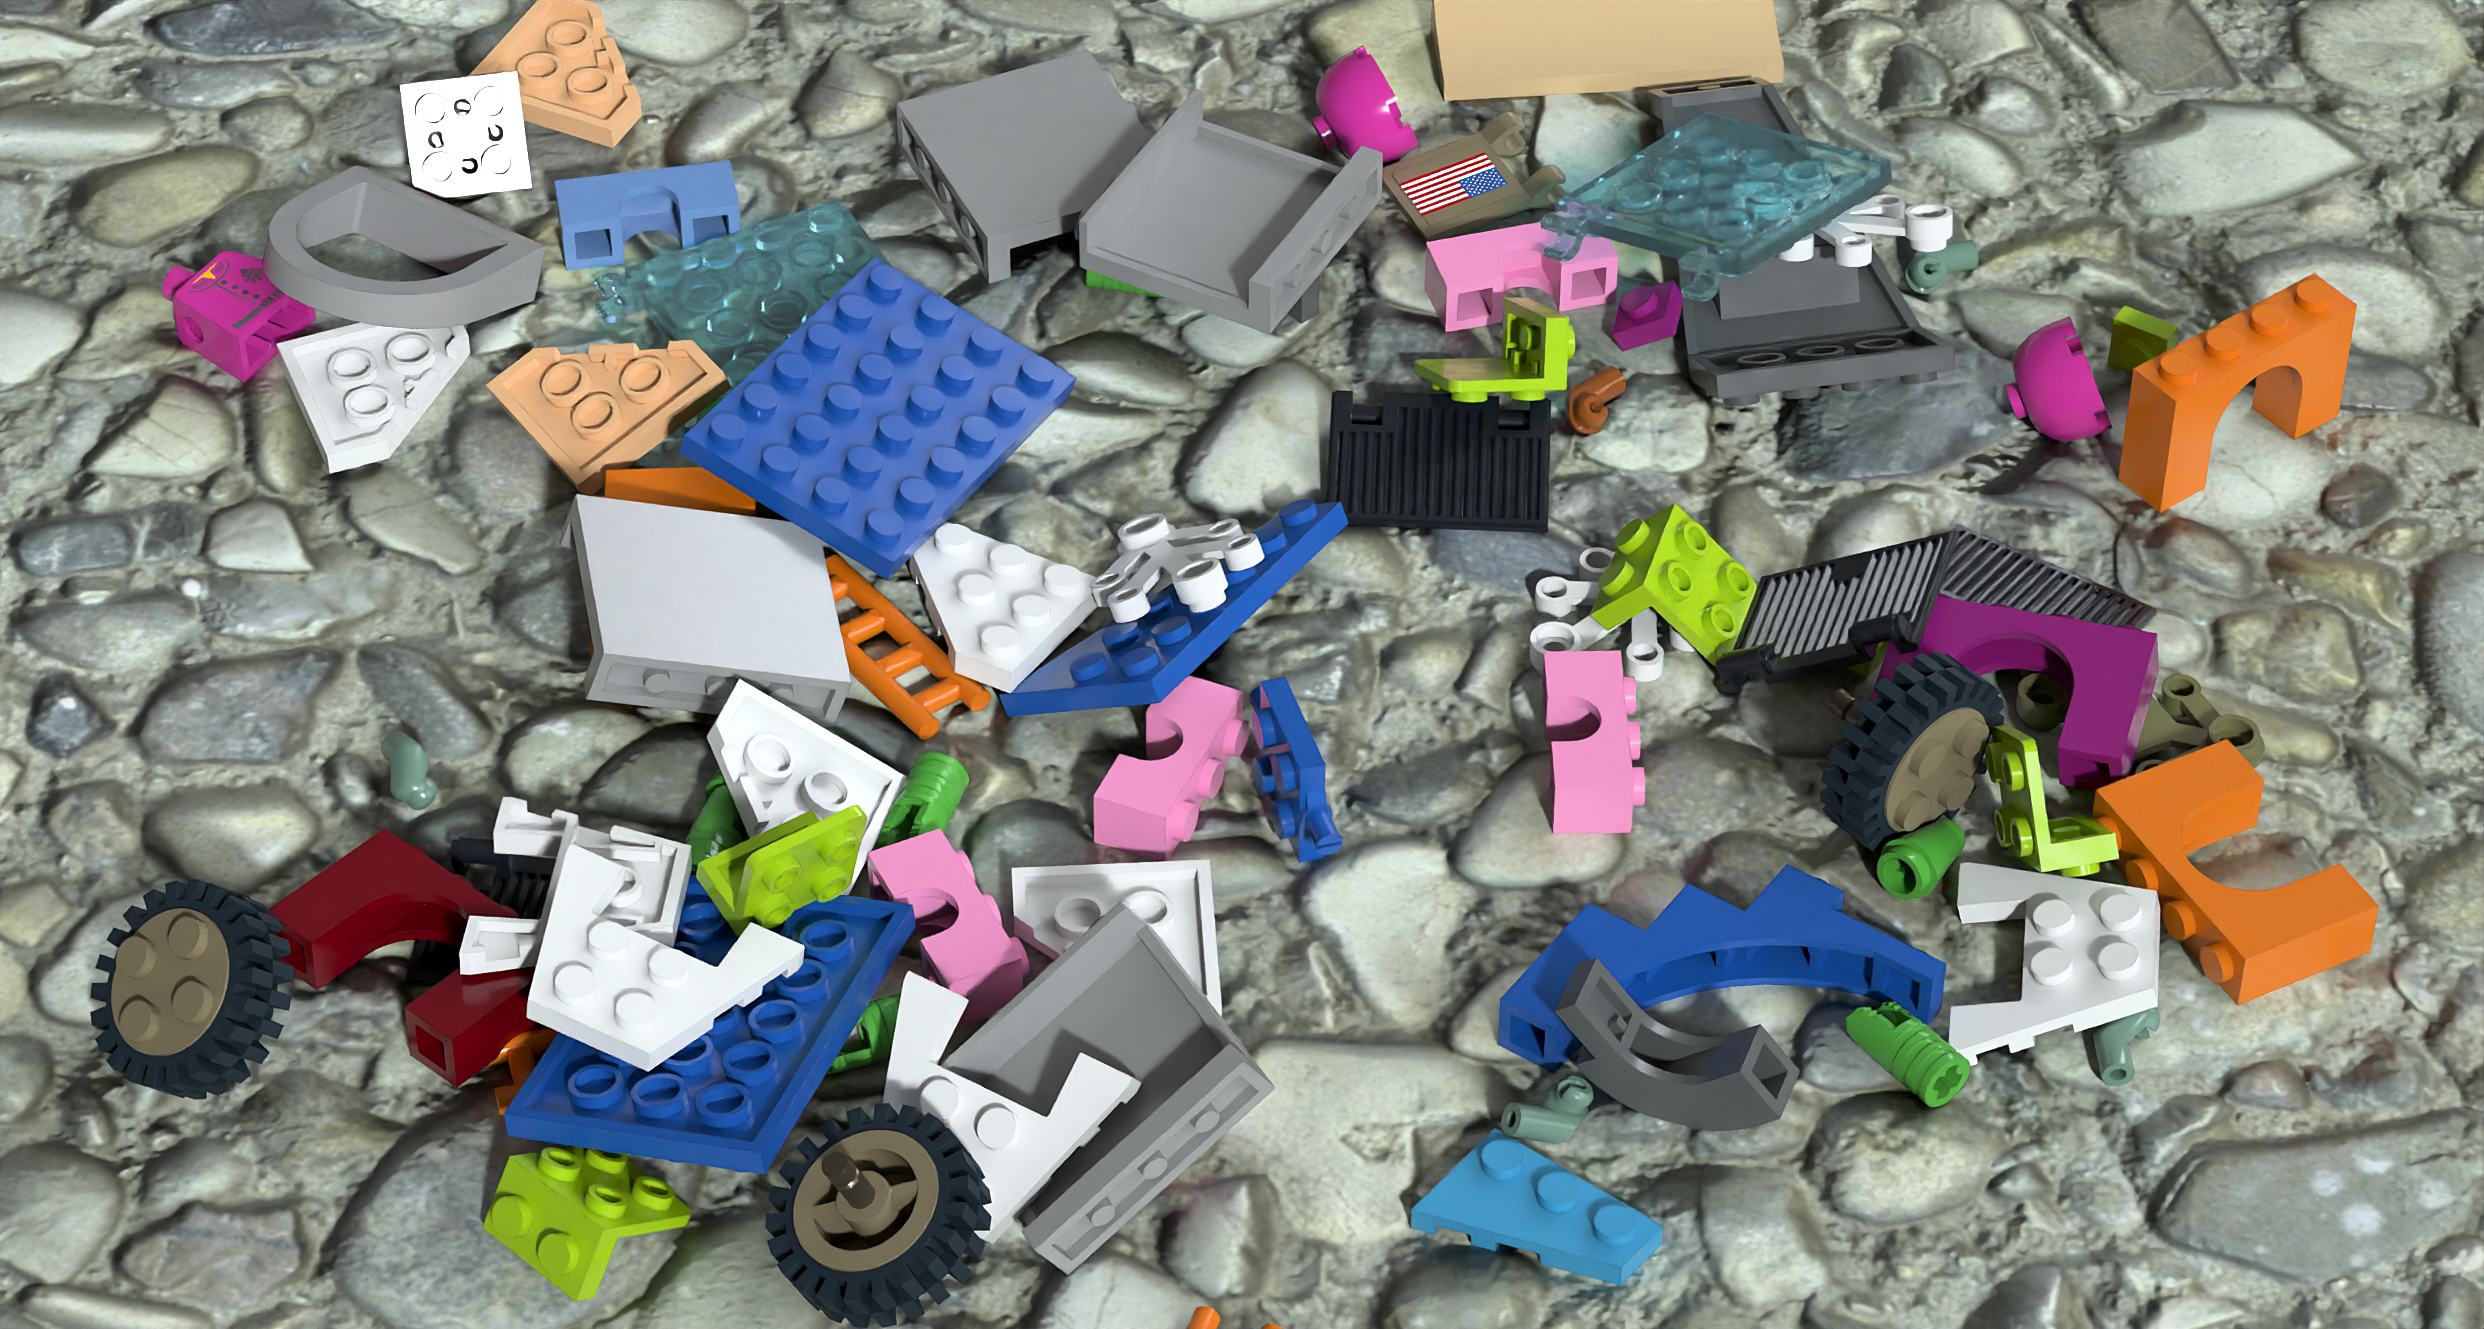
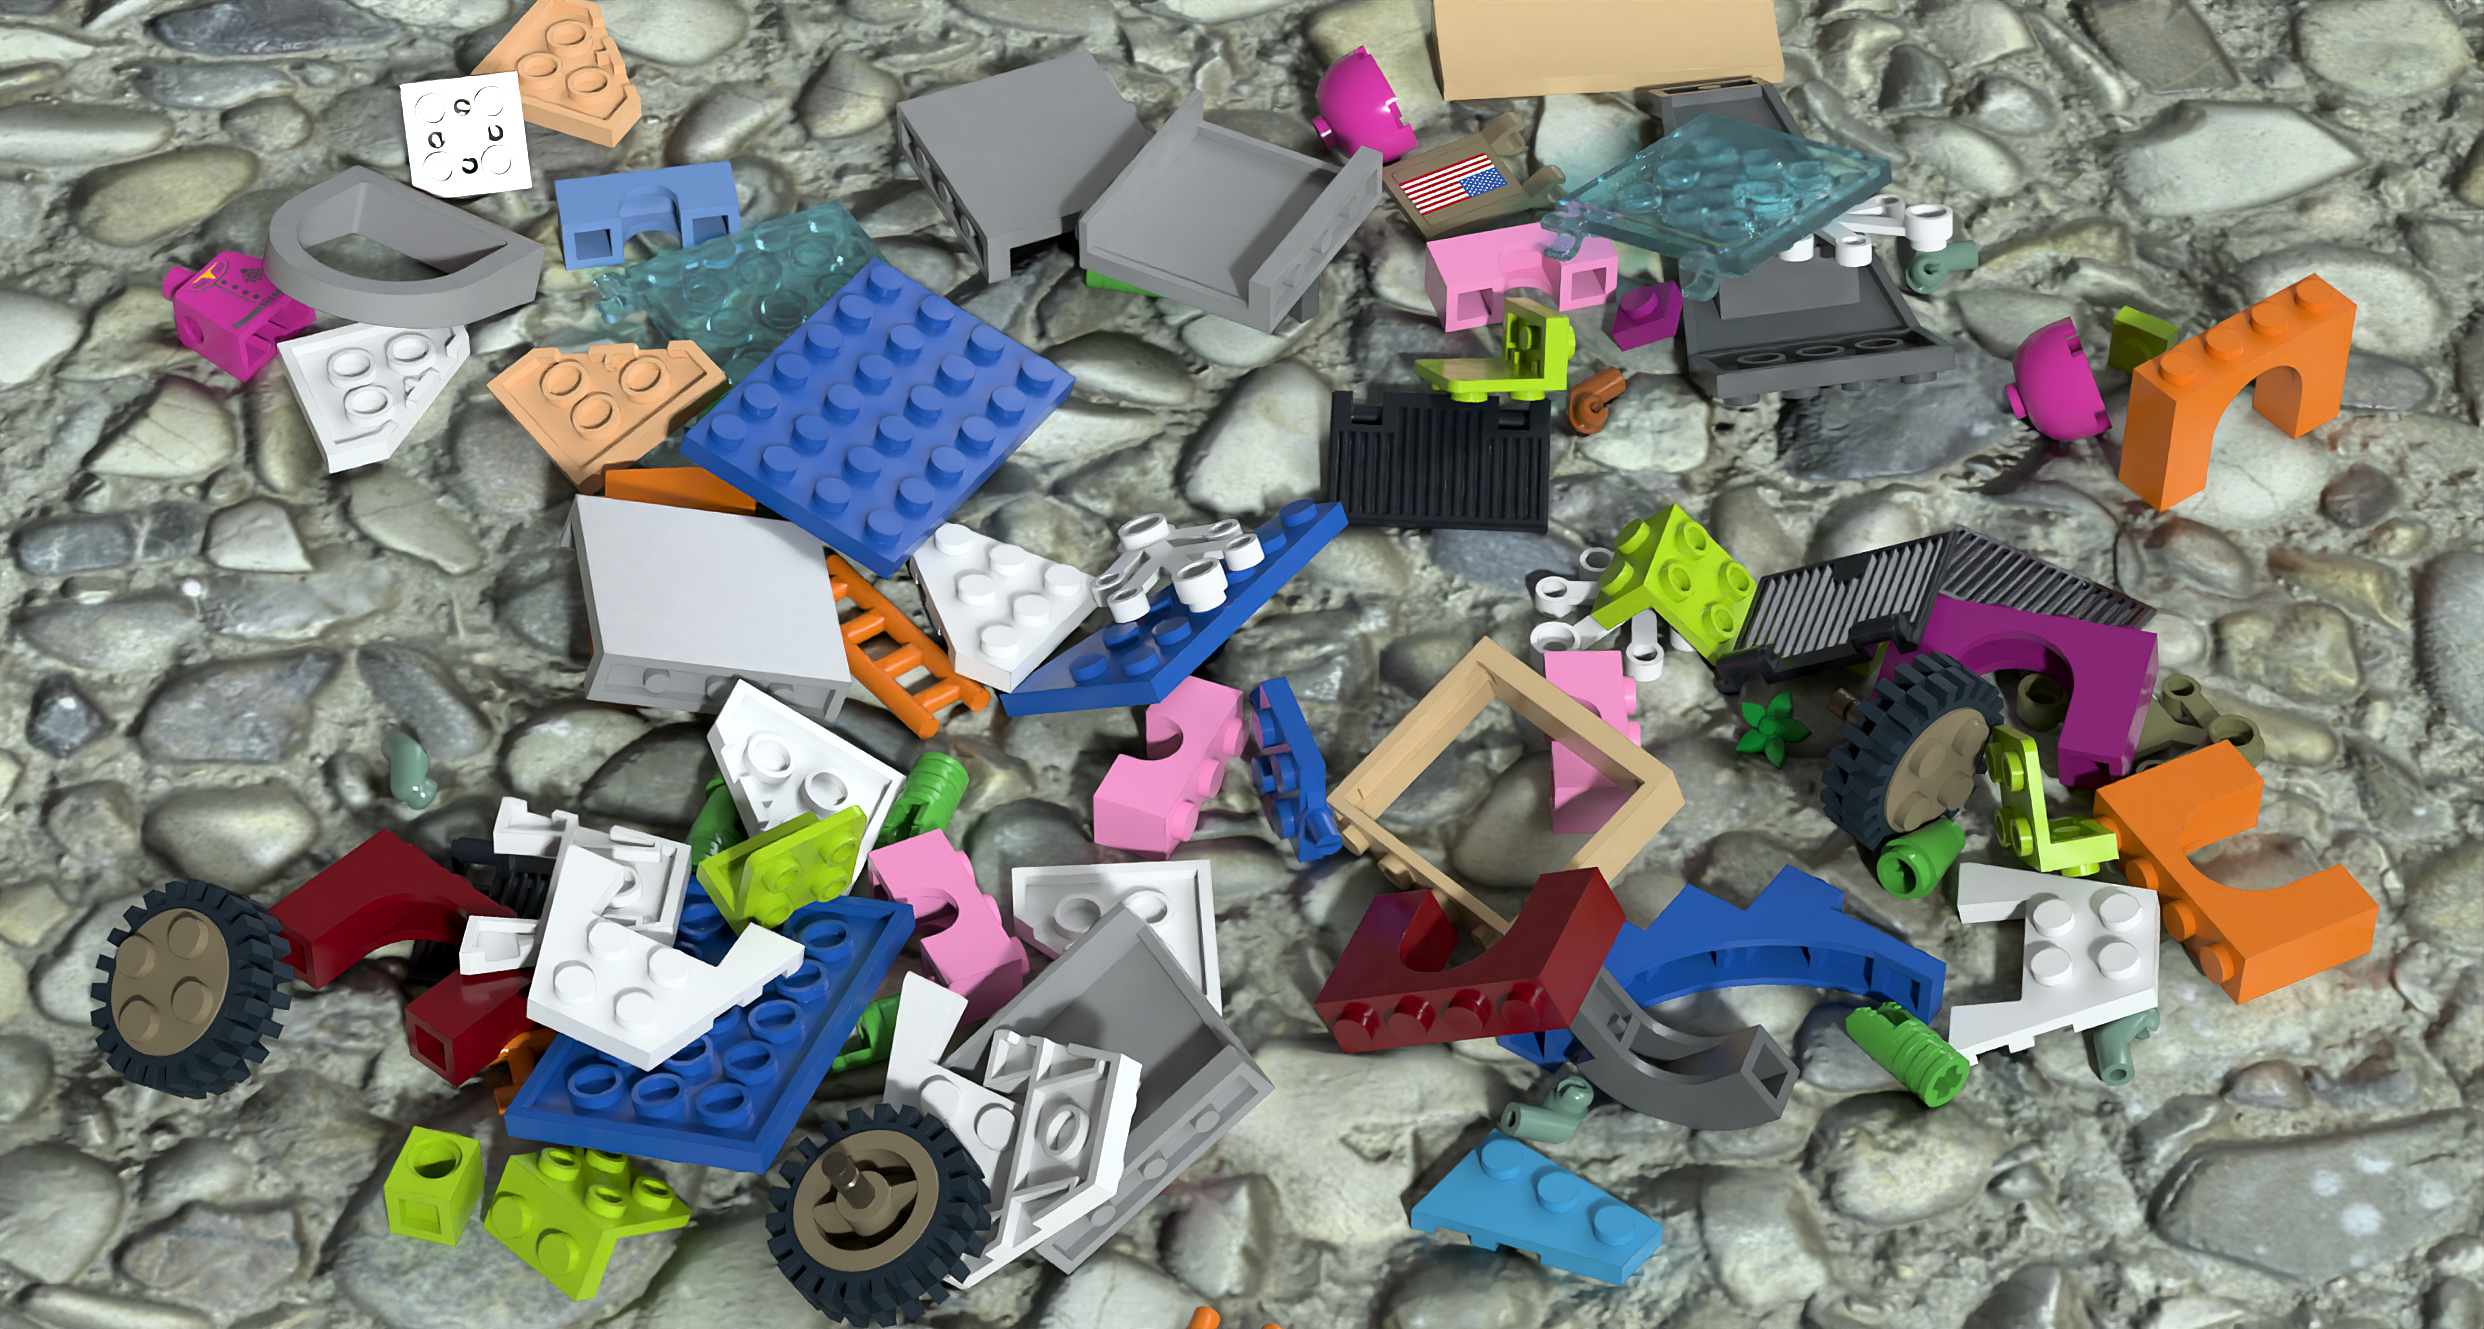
(434, 1186): none -> lime brick
(1066, 1140): none -> white wing
(1438, 719): none -> tan window
(1533, 980): none -> dark red arch
(1772, 728): none -> green plant

